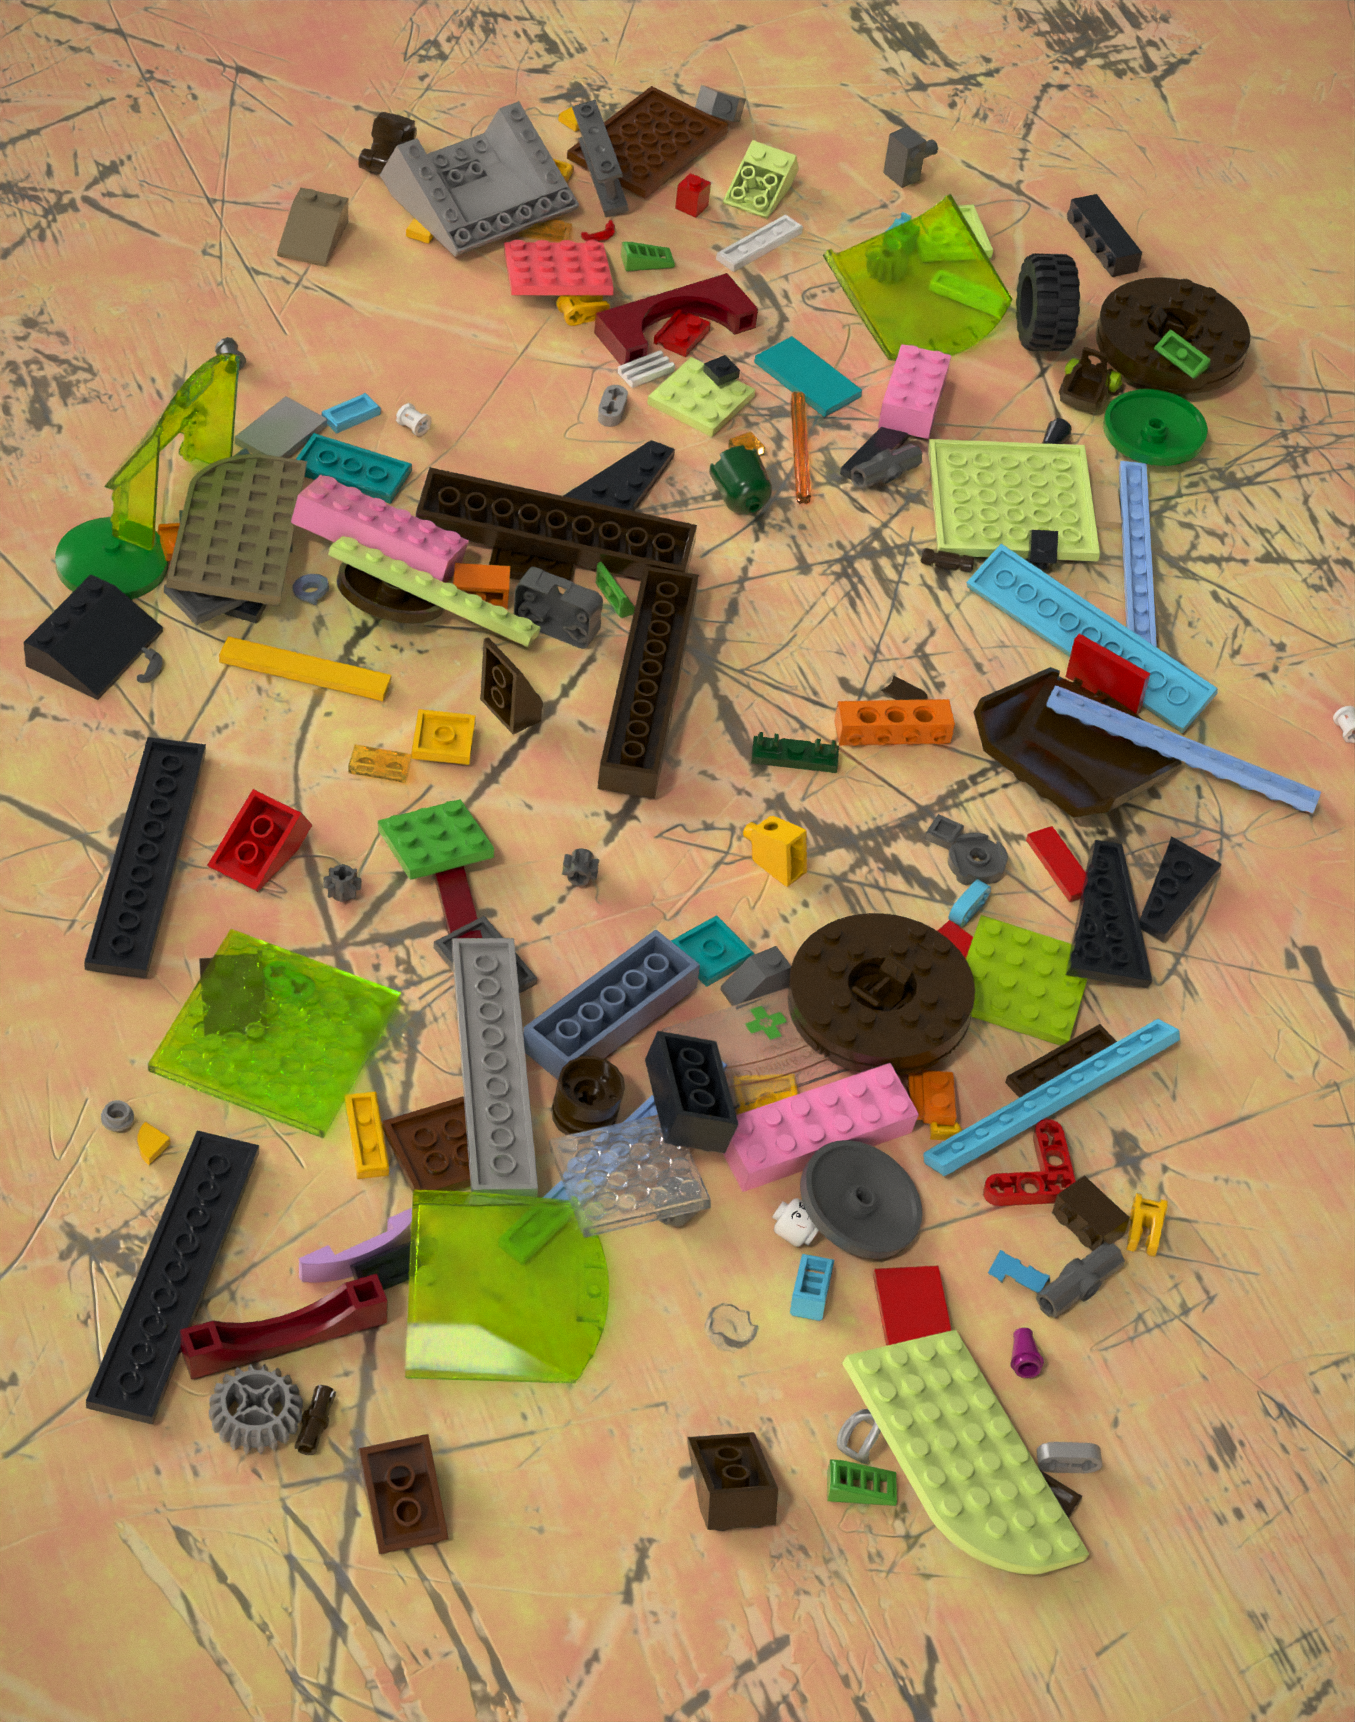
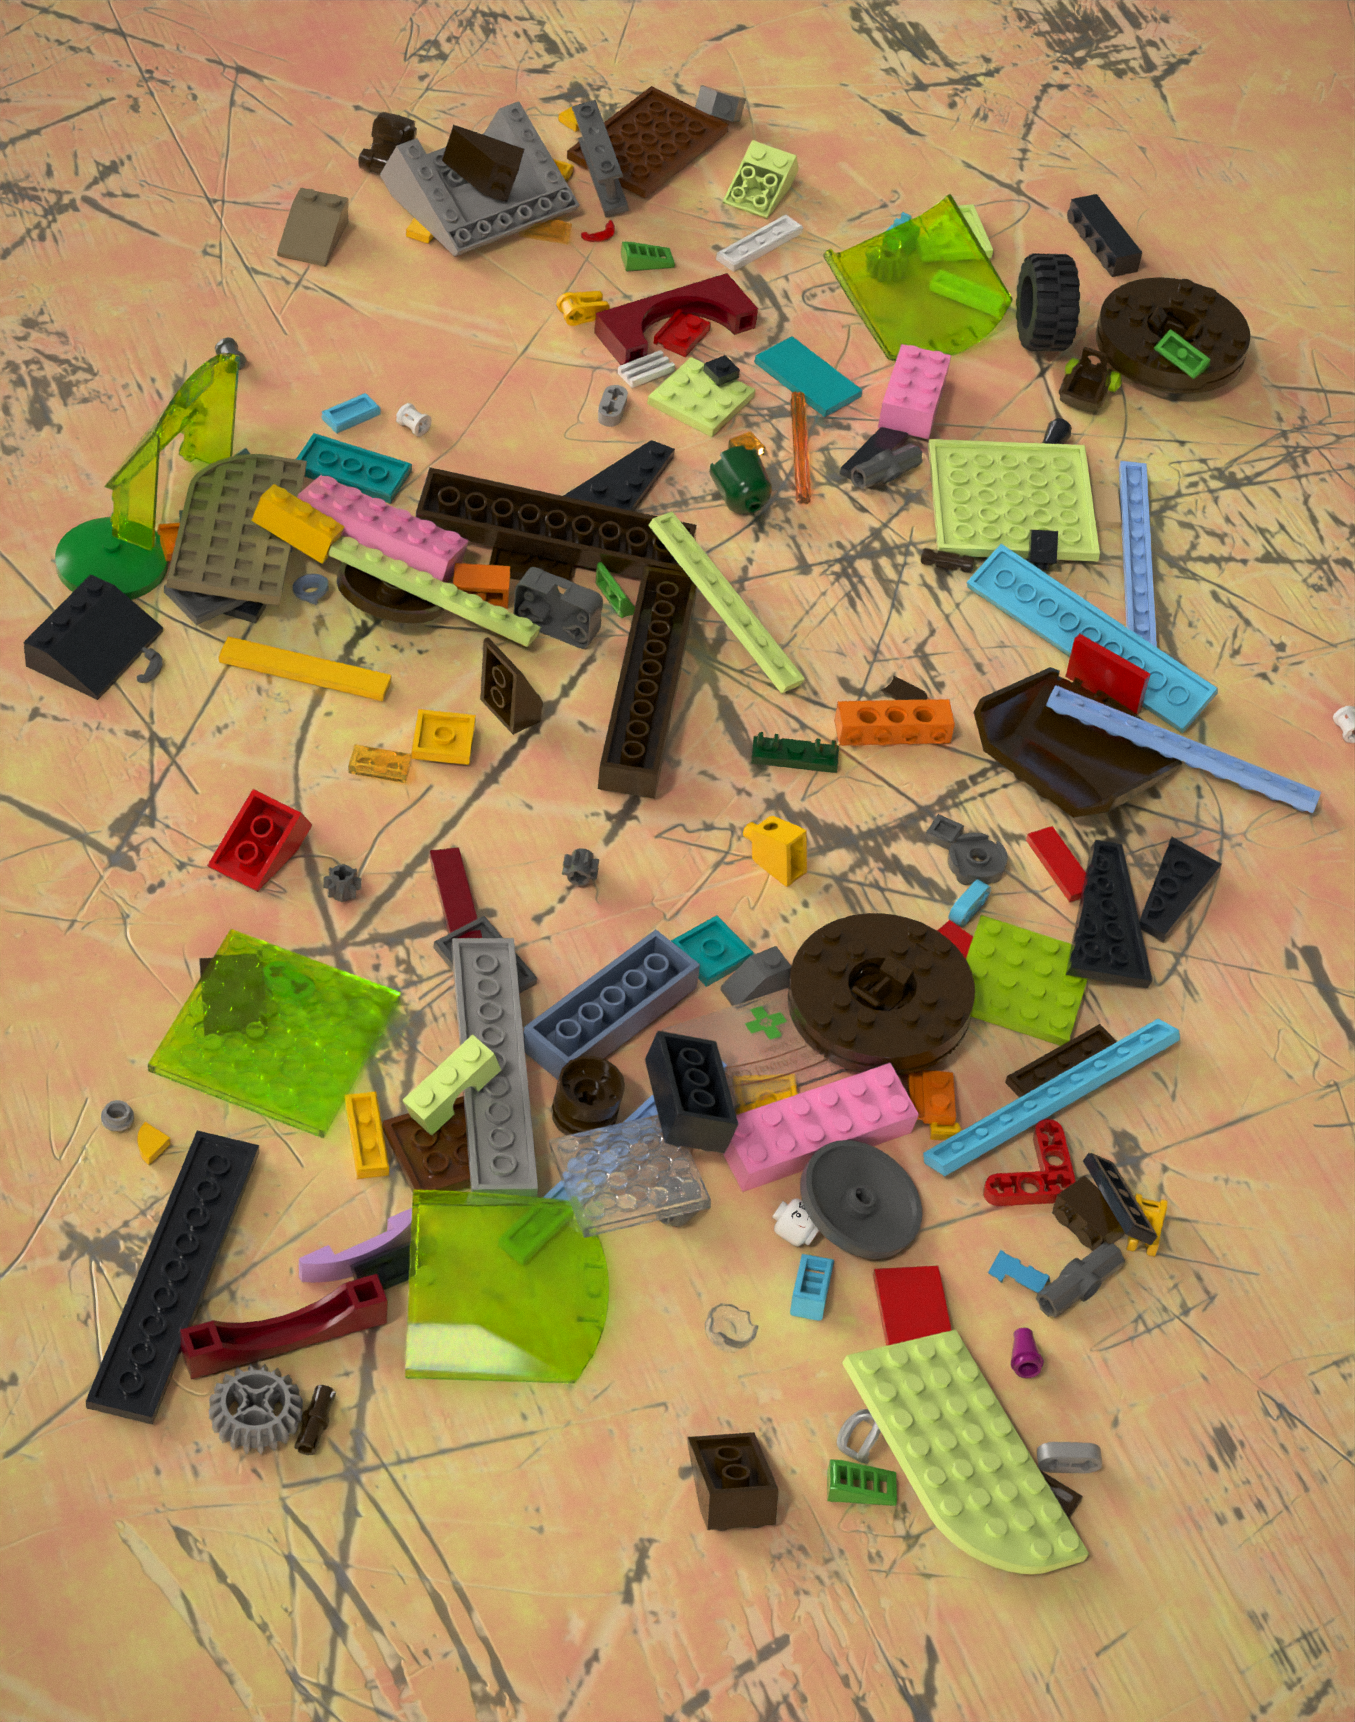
(145, 858): black plate -> none
(281, 429): light grey tile -> none
(297, 523): none -> yellow brick
(402, 1493): reddish brown slope -> none
(434, 1097): none -> yellowish green arch
(435, 839): bright green plate -> none
(483, 161): none -> dark brown slope
(557, 268): coral plate -> none
(693, 195): red brick -> none
(726, 602): none -> yellowish green plate
(906, 156): dark grey brick -> none
(1120, 1198): none -> black tile
(1155, 427): green dish -> none

